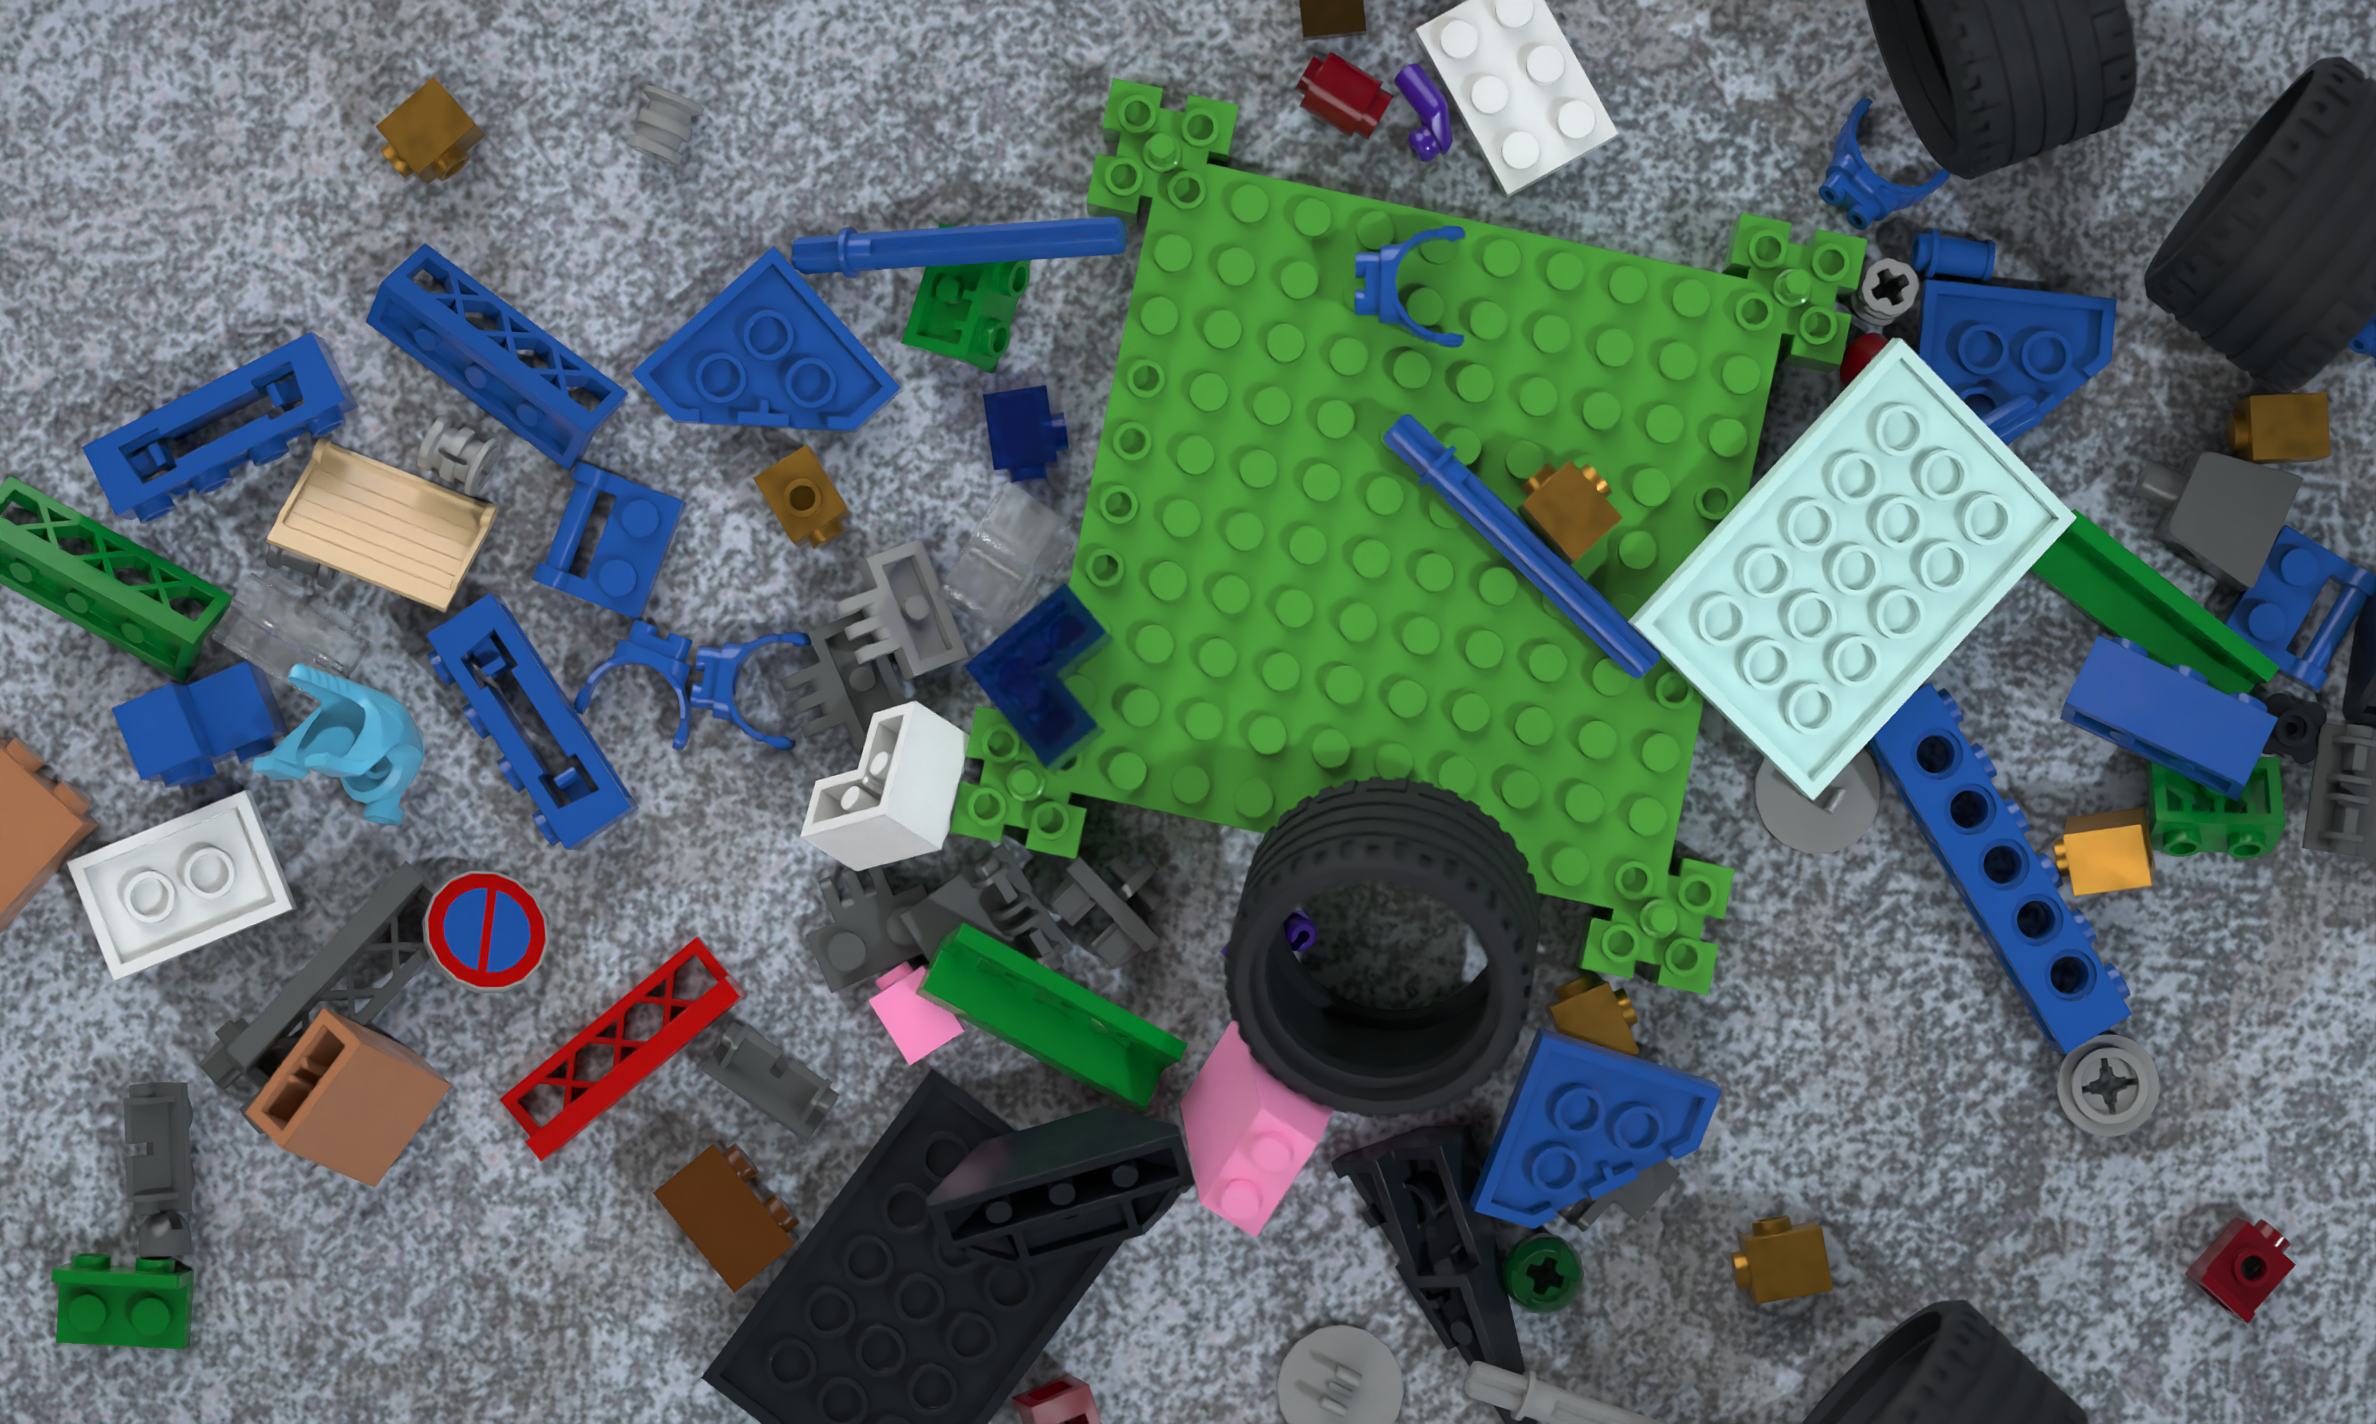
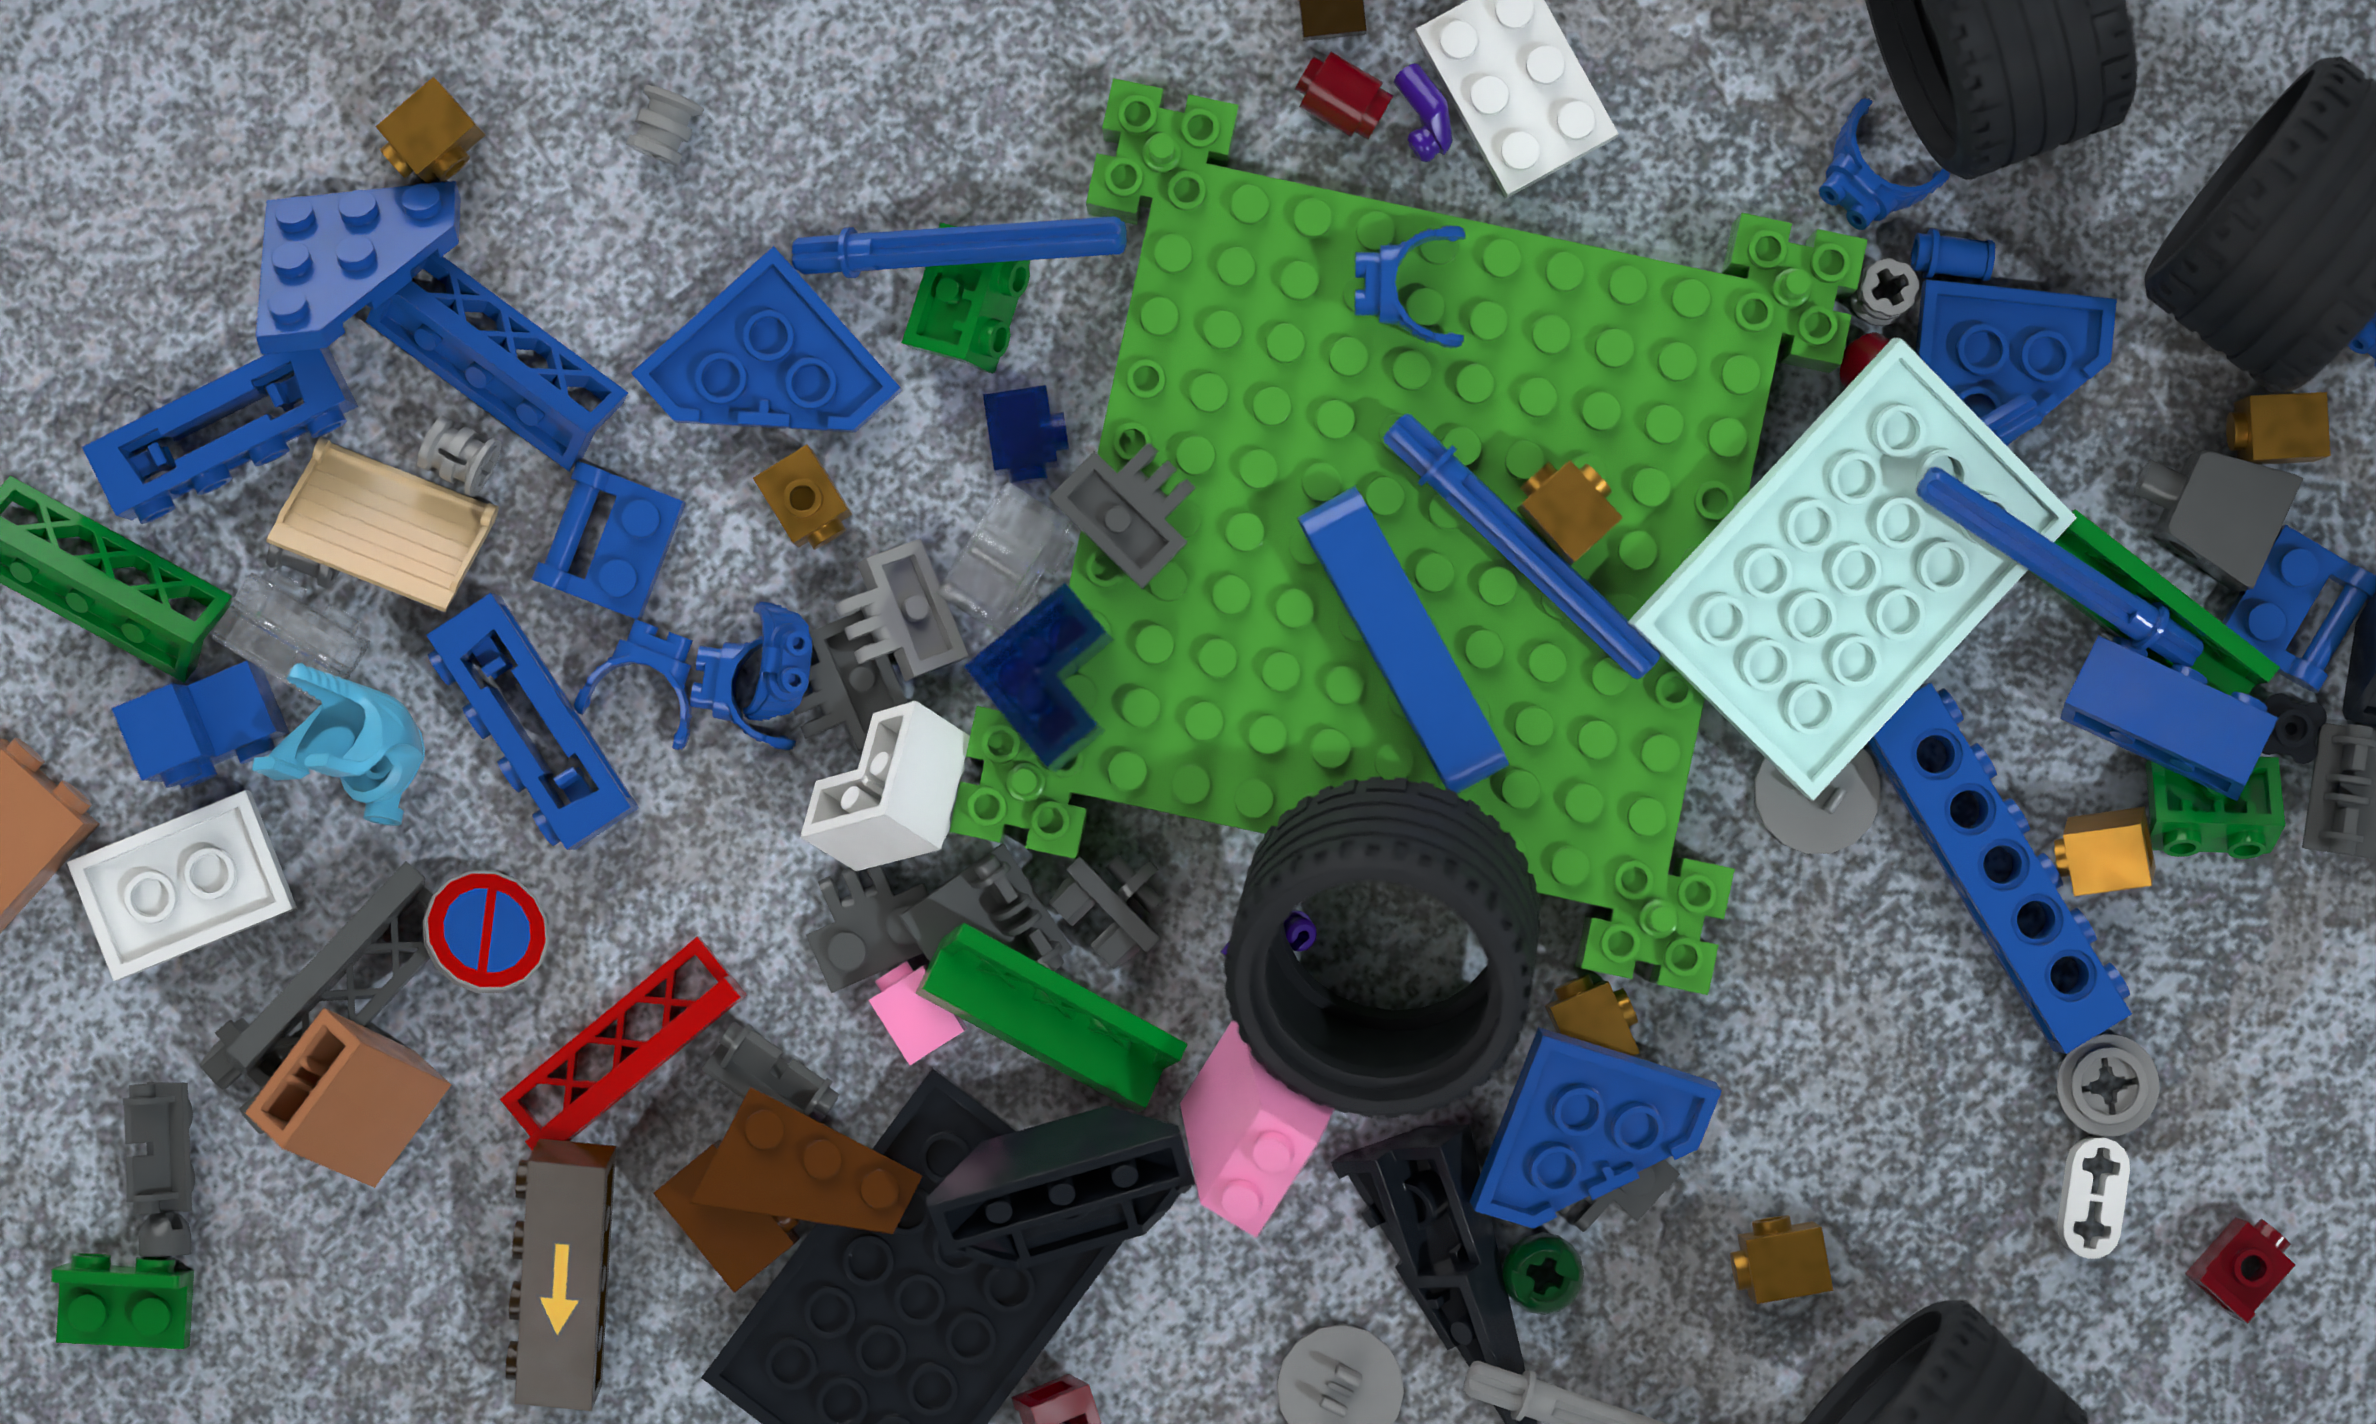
(342, 253): none -> plate
(562, 1275): none -> dark brown brick
(783, 663): none -> blue helmet
(803, 1170): none -> reddish brown wing
(1126, 512): none -> dark grey hinge
(1403, 641): none -> blue beam
(2109, 1198): none -> white beam
(2143, 622): none -> blue axle

